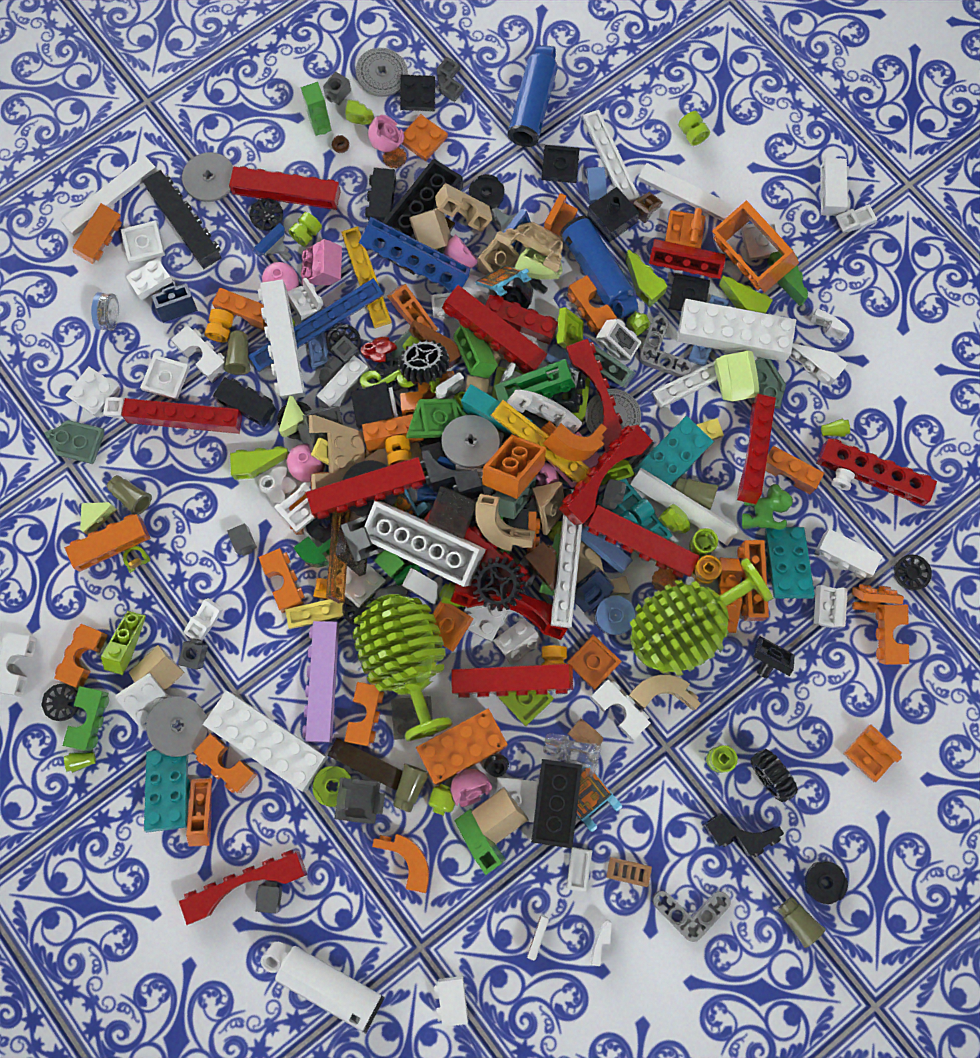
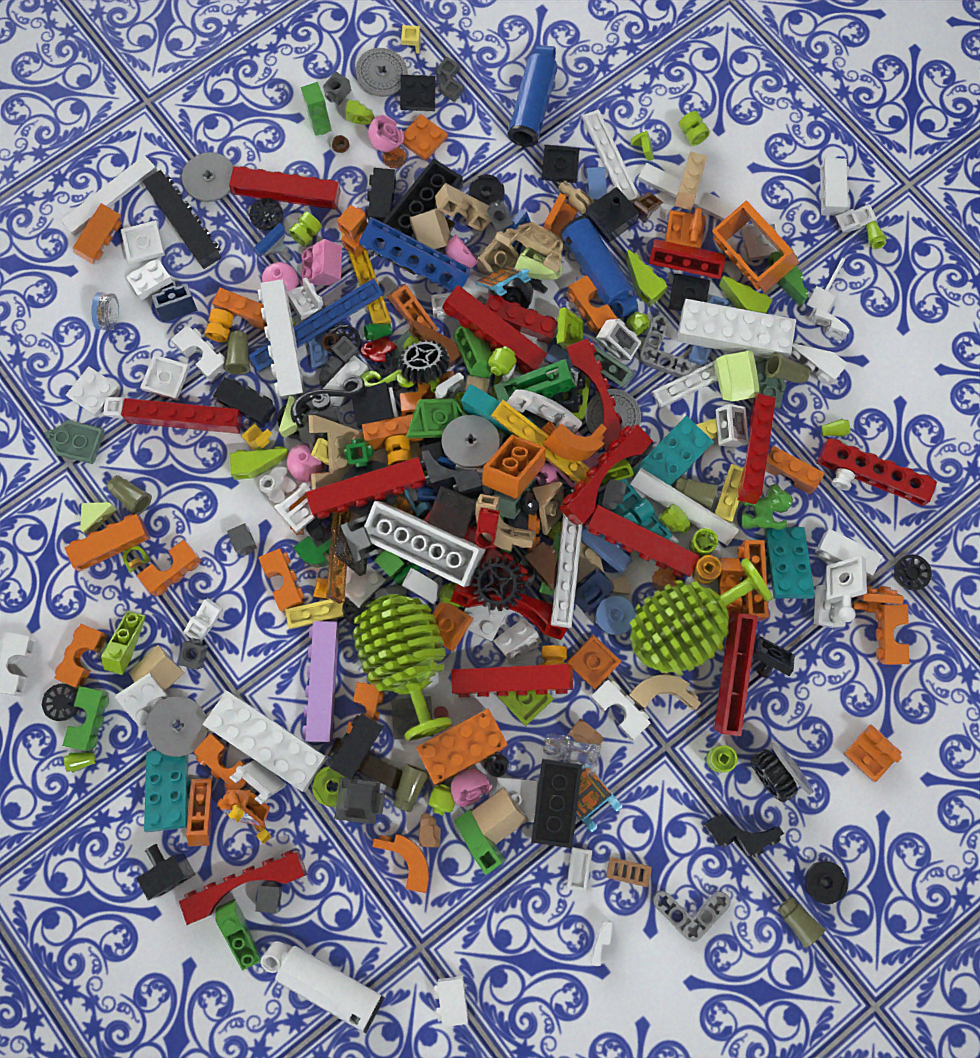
(165, 873): none -> black brick
(184, 560): none -> orange arch
(237, 934): none -> bright green slope
(243, 808): none -> orange torso
(255, 437): none -> yellow bracket
(259, 778): none -> white flag
(324, 395): none -> black plant
(327, 339): none -> reddish brown plate
(352, 224): none -> orange arch
(352, 455): none -> green brick
(356, 745): none -> black brick
(376, 331): none -> green cone
(411, 36): none -> light yellow panel
(429, 832): none -> medium nougat rock
(440, 711): none -> clear red cylinder
(487, 524): none -> red piece
(500, 223): none -> dark grey brick
(502, 361): none -> lime head
(529, 504): none -> black hat
(537, 937): white tile -> none
(576, 197): none -> tan arm
(643, 139): none -> lime tile
(690, 180): none -> tan arch
(728, 500): none -> light yellow plate
(732, 426): none -> white brick
(735, 673): none -> red brick
(786, 369): none -> olive plant
(792, 767): none -> light grey piece
(822, 298): none -> white piece
(845, 591): none -> white plate
(876, 237): none -> lime cone

